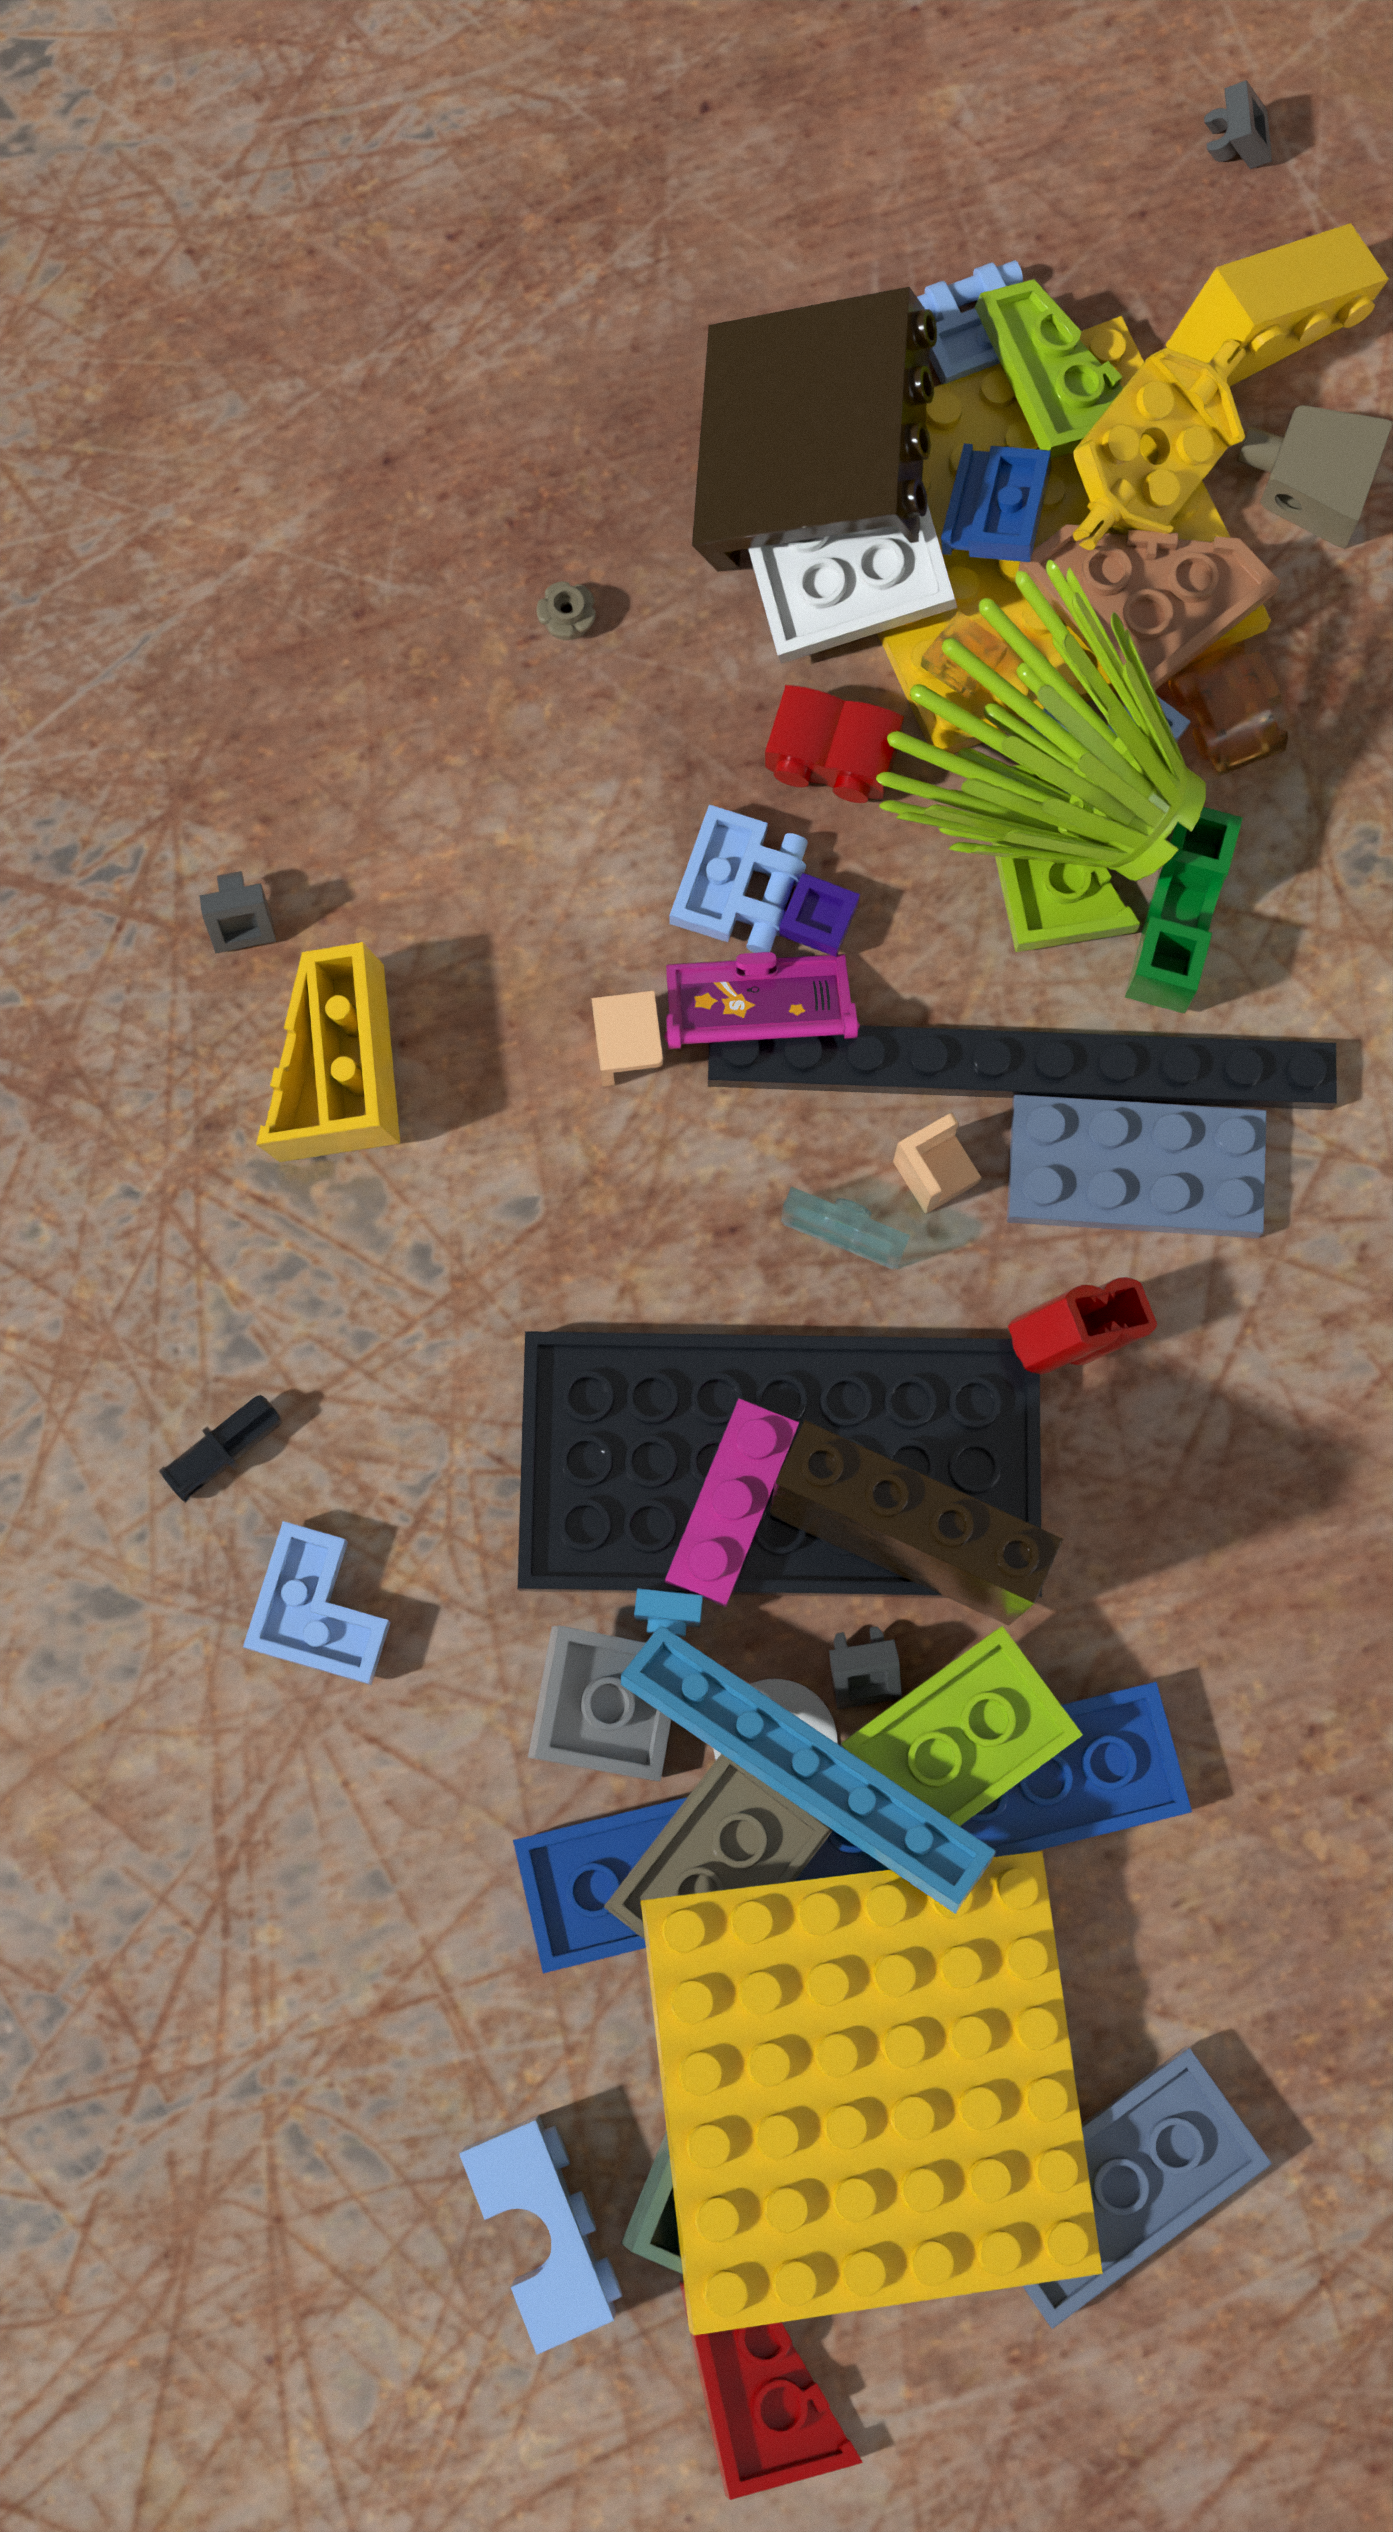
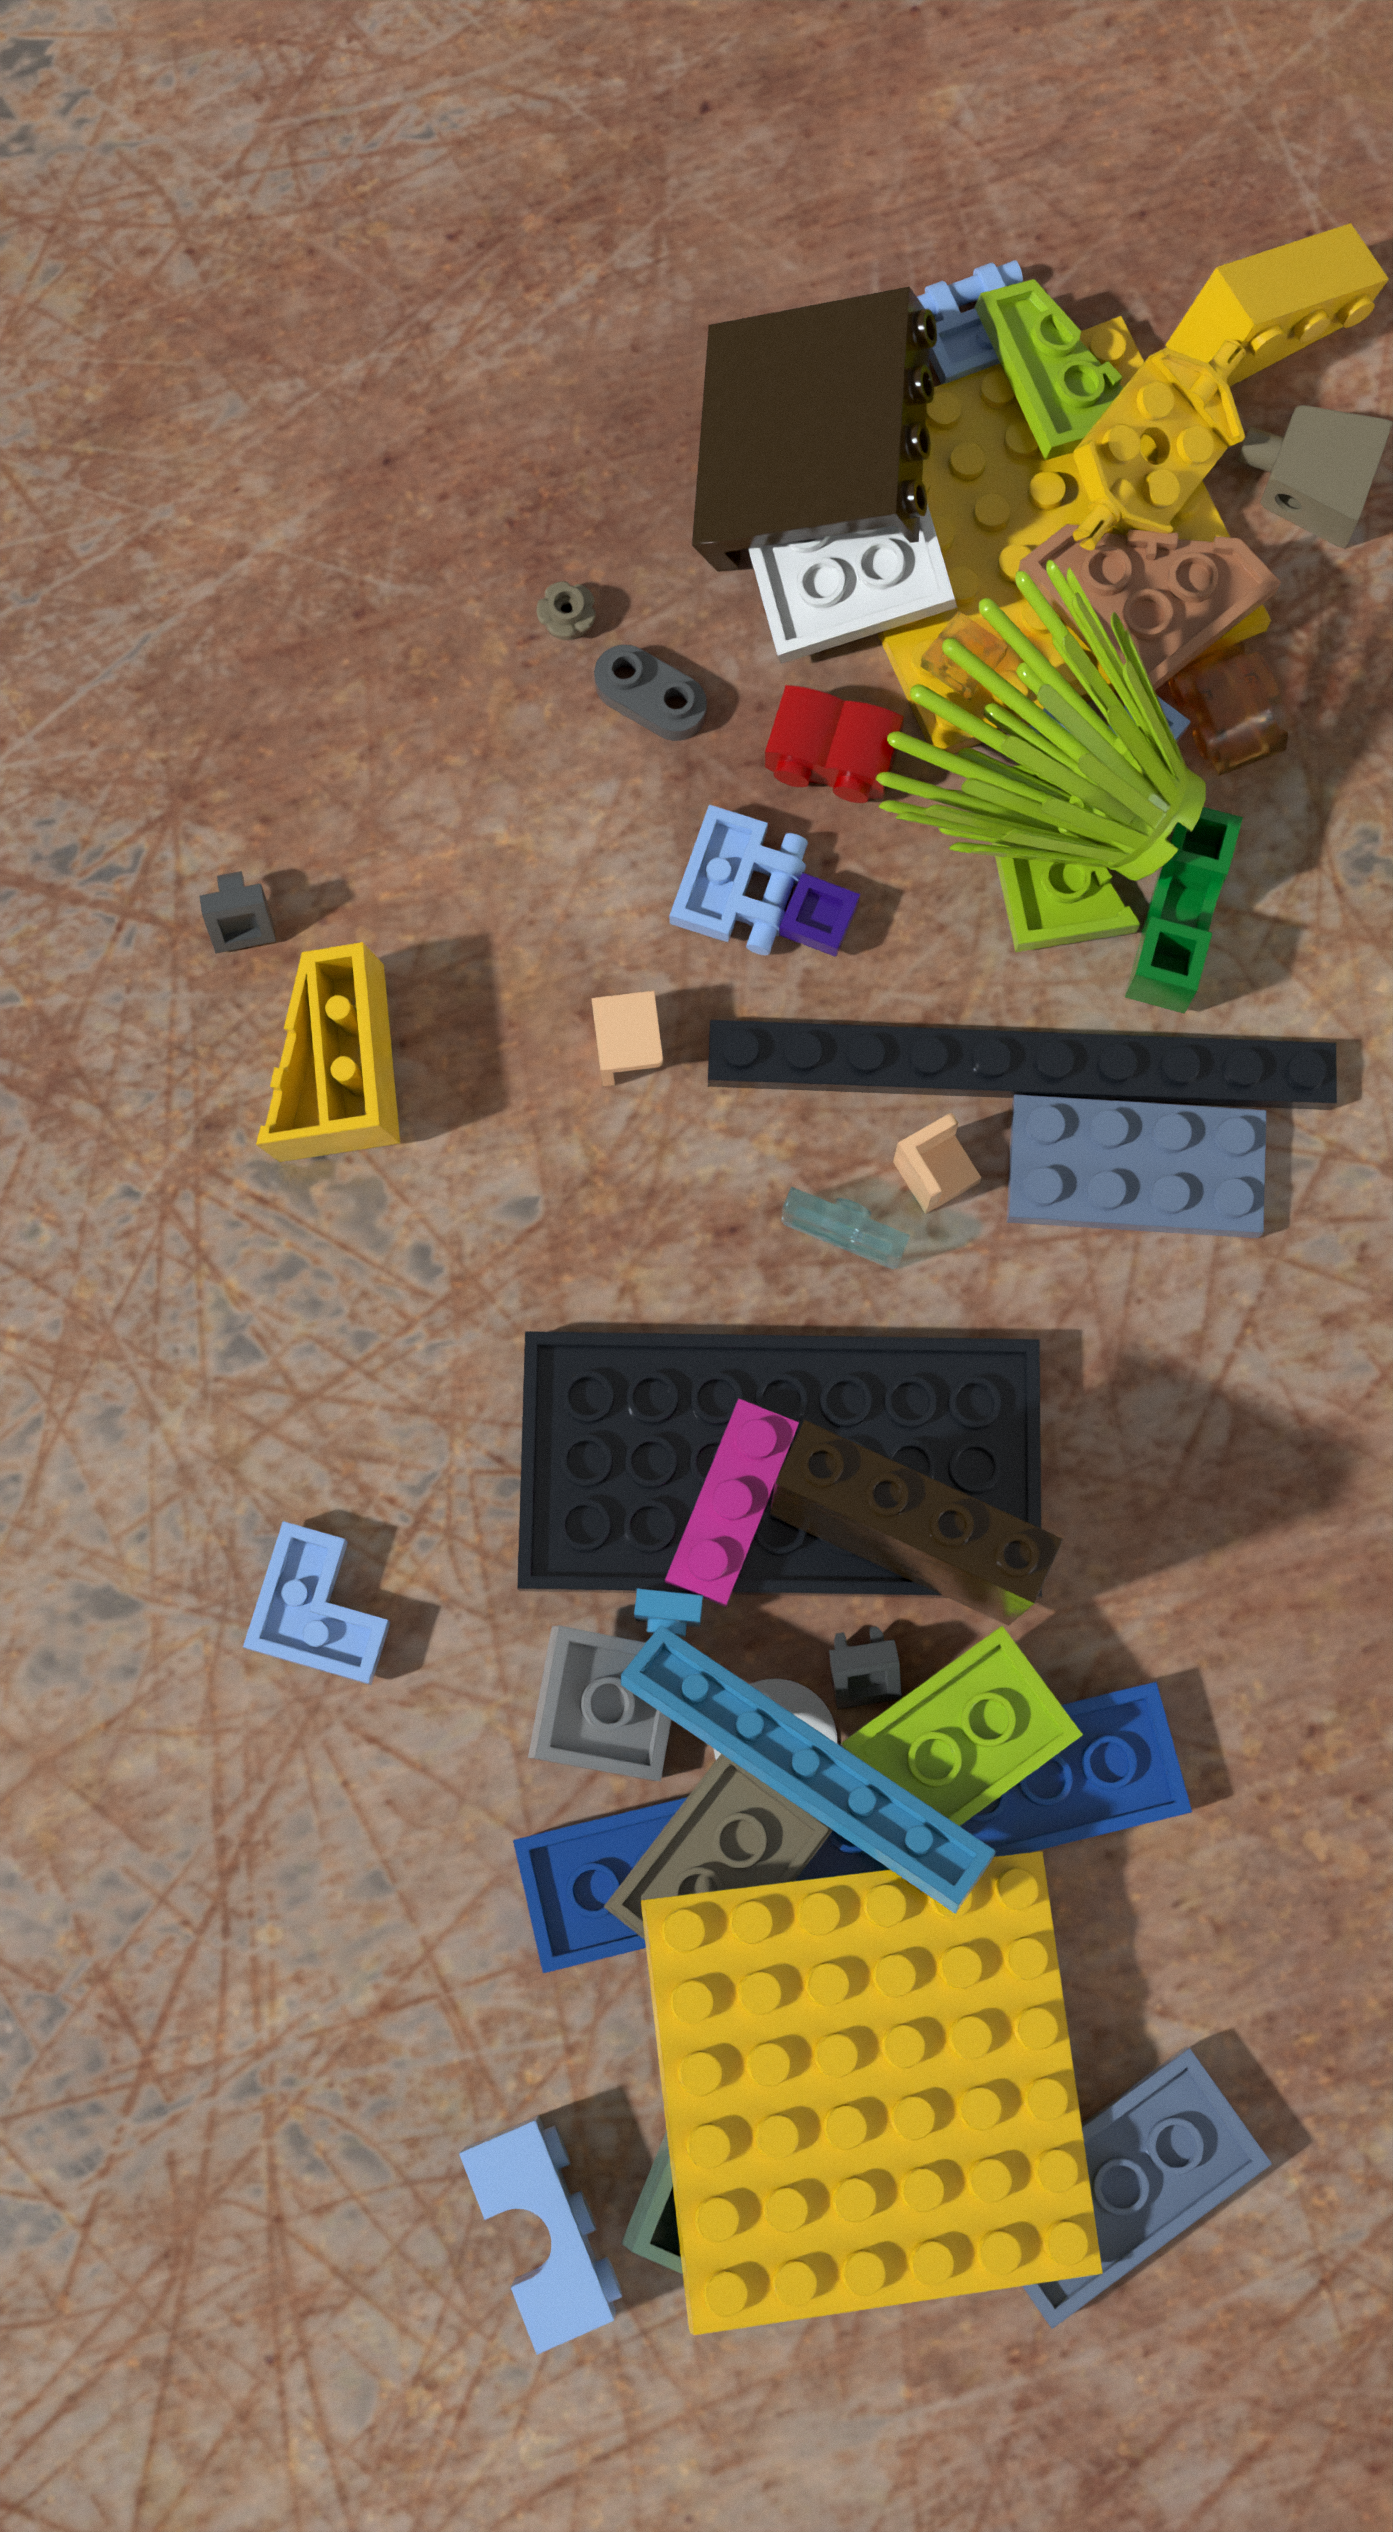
(221, 1447): black axle -> none
(646, 692): none -> dark grey plate
(766, 2410): red wing -> none
(798, 1000): door -> none
(997, 502): blue plate -> none
(1082, 1325): red brick -> none
(1245, 124): dark grey tile -> none

